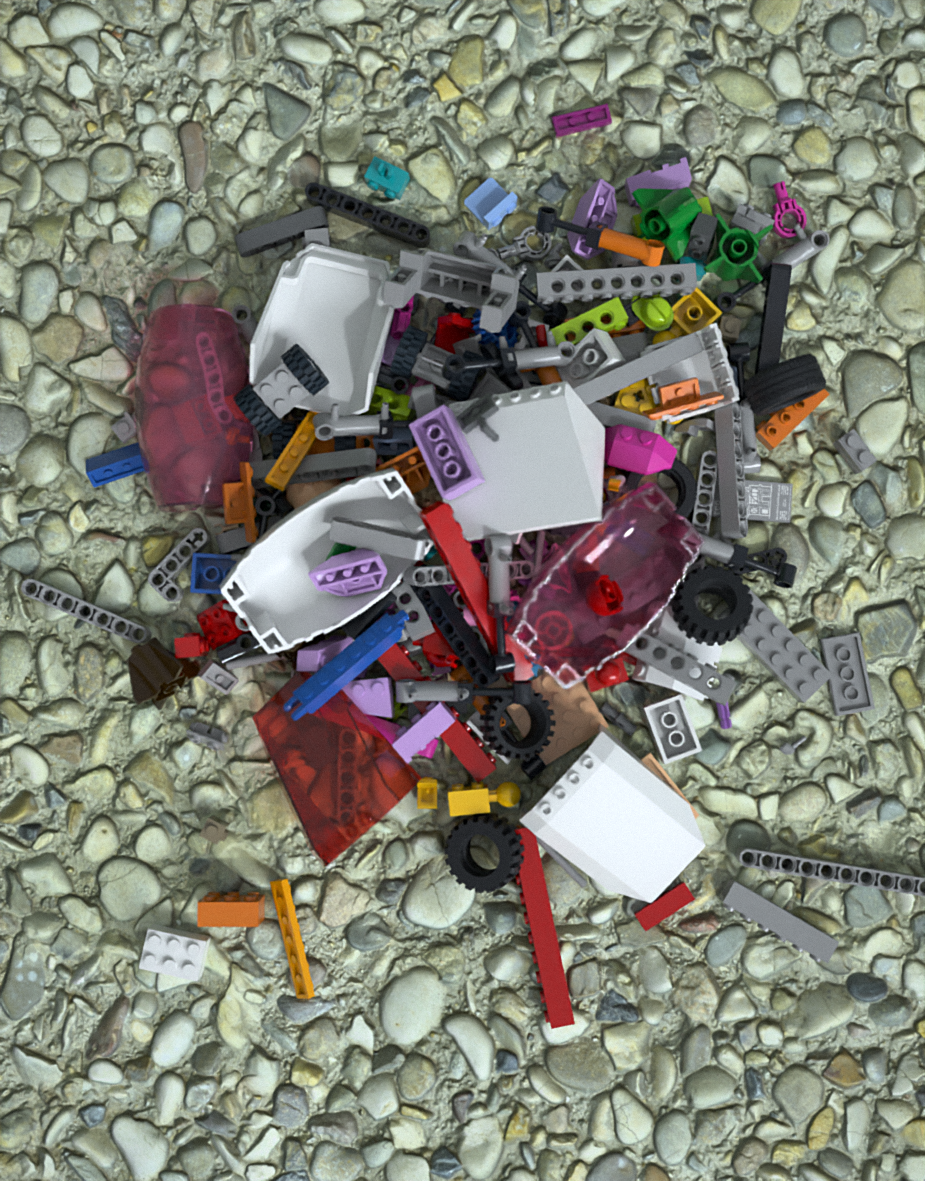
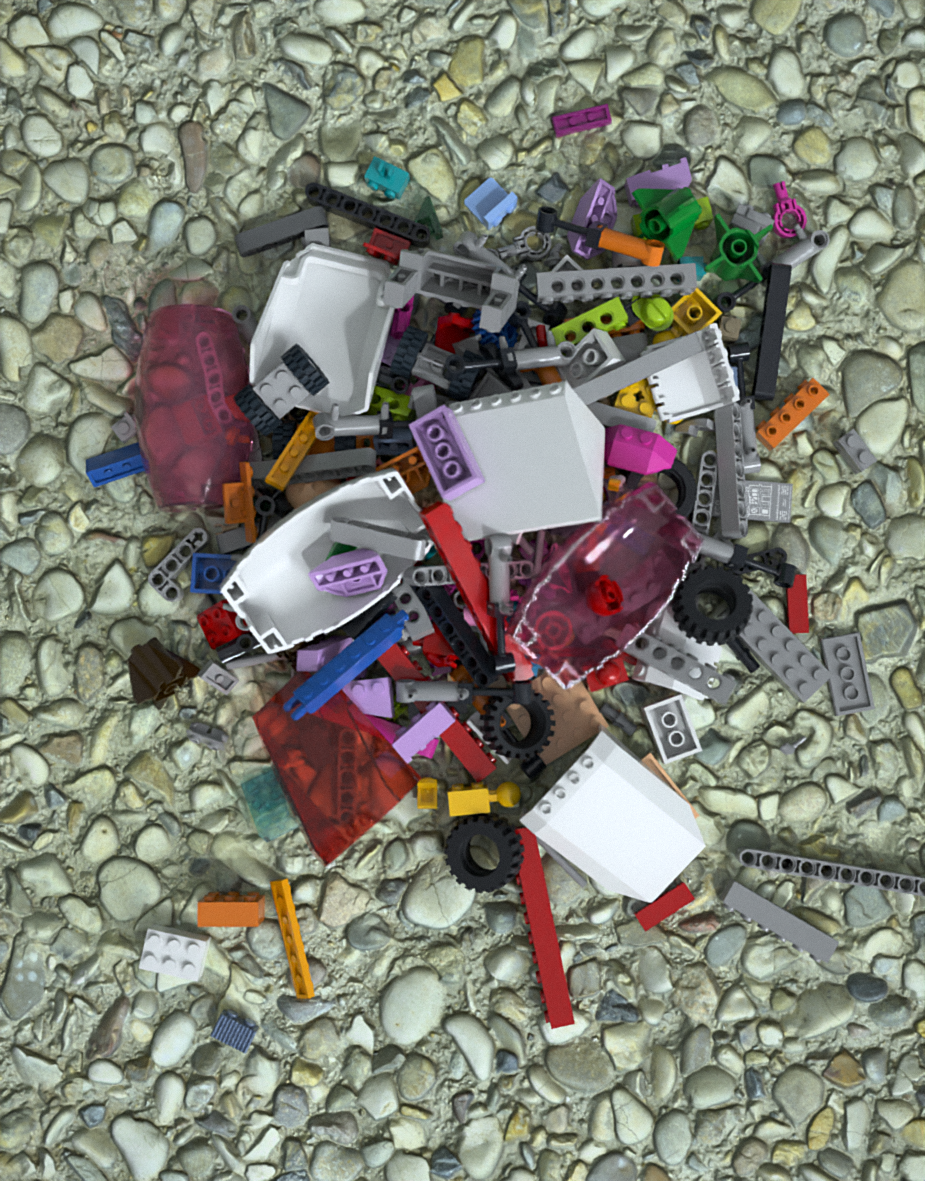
(77, 609): light grey beam -> none
(191, 646): red brick -> none
(215, 830): dark tan brick -> none
(235, 1030): none -> sand blue brick
(268, 806): none -> clear light blue slope
(386, 245): none -> red bracket
(428, 215): none -> clear green slope
(477, 415): dark grey plate -> none
(681, 396): orange bracket -> none
(702, 236): dark grey brick -> none
(724, 714): medium lavender axle -> none
(743, 654): none -> black pin
(784, 384): black tyre -> none
(797, 605): none -> red tile

